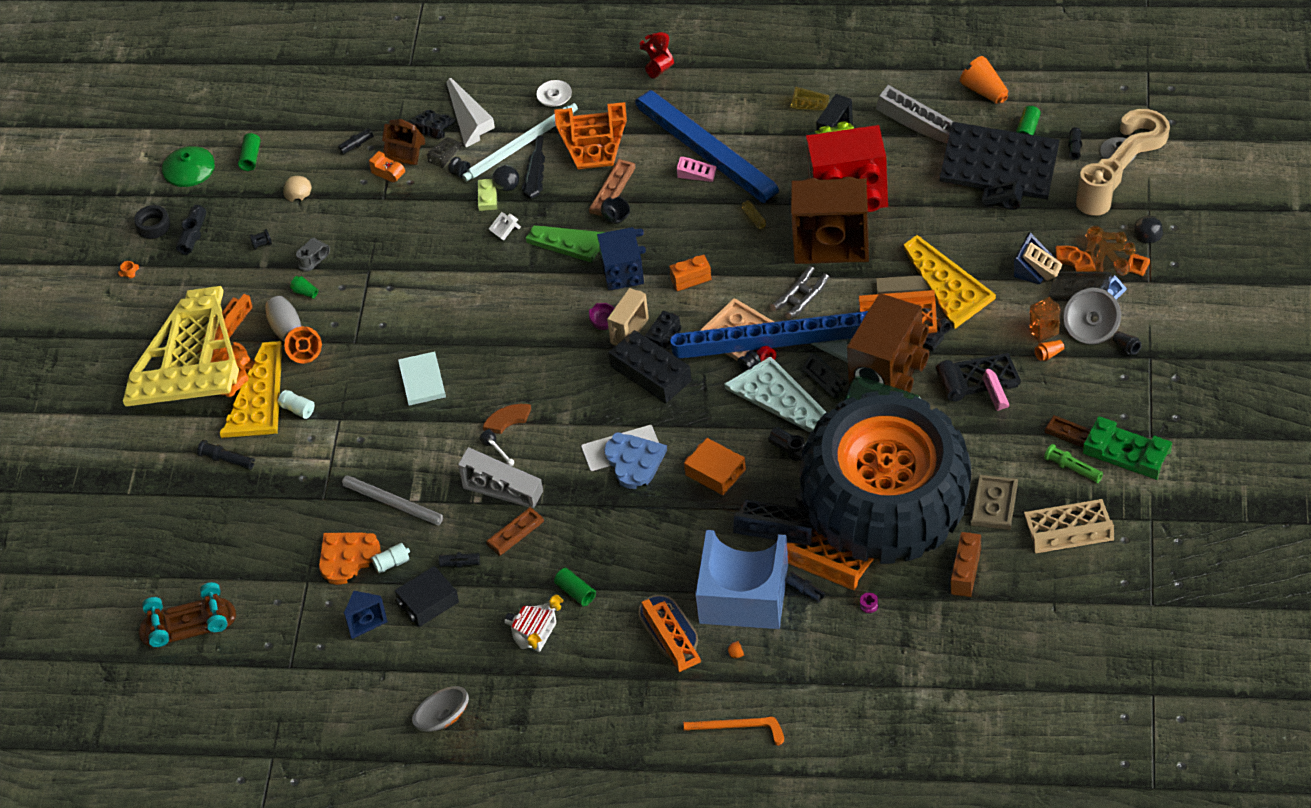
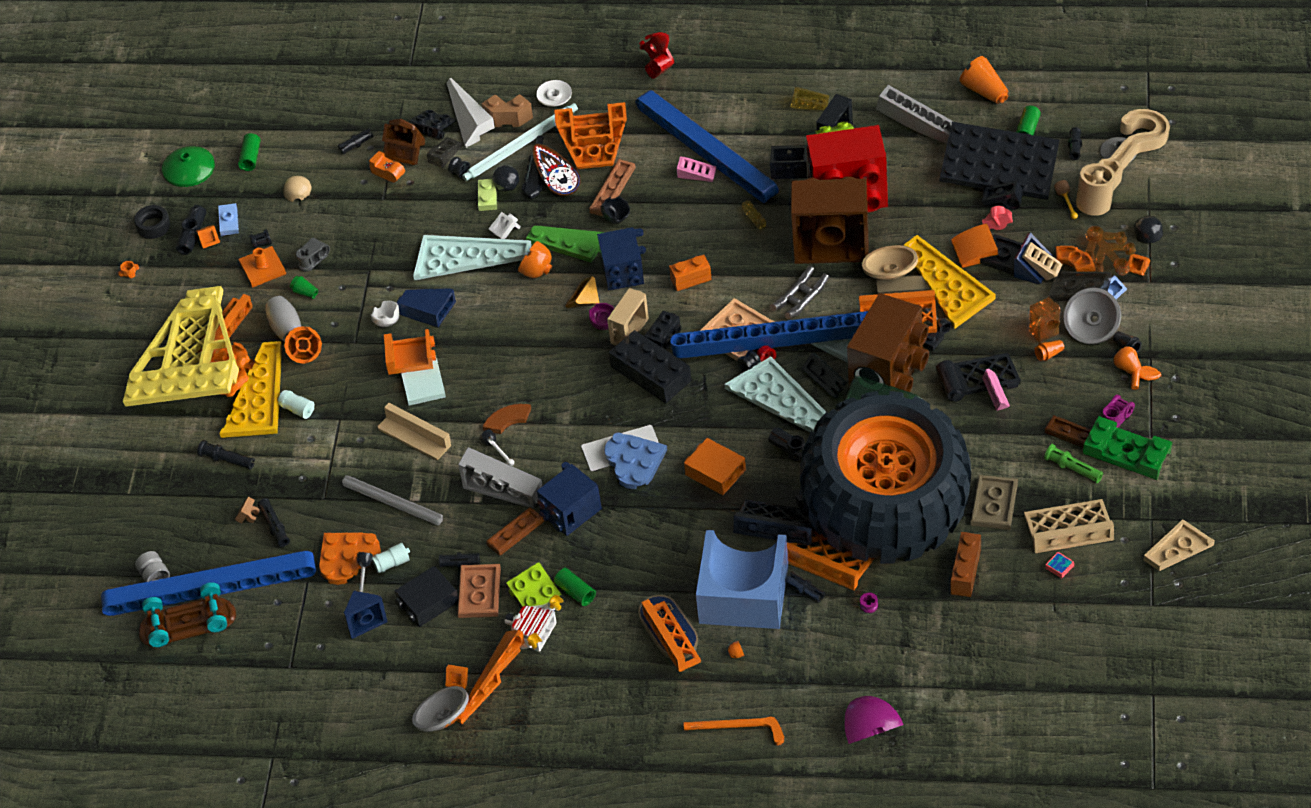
(151, 567): none -> light grey wheel
(208, 236): none -> orange tile
(228, 219): none -> light blue plate
(229, 579): none -> blue beam
(246, 510): none -> medium nougat tile
(262, 266): none -> orange tile
(281, 536): none -> black pin
(363, 560): none -> black hinge
(385, 315): none -> white hair
(409, 354): none -> orange panel
(414, 432): none -> tan panel
(426, 305): none -> dark blue slope
(456, 254): none -> light aqua wing
(456, 676): none -> orange tile
(479, 590): none -> nougat tile
(490, 677): none -> orange wedge
(513, 113): none -> medium nougat brick
(532, 587): none -> lime hinge
(536, 262): none -> orange cylinder
(556, 171): none -> shield
(568, 499): none -> dark blue container
(584, 294): none -> pearl gold slope
(796, 159): none -> black window
(869, 717): none -> magenta brick
(890, 262): none -> tan dish
(974, 245): none -> orange slope
(998, 218): none -> coral piece
(1007, 252): none -> black tile
(1059, 565): none -> tile
(1062, 189): none -> hinge
(1118, 410): none -> magenta piece
(1128, 360): none -> orange piece
(1177, 545): none -> tan wing

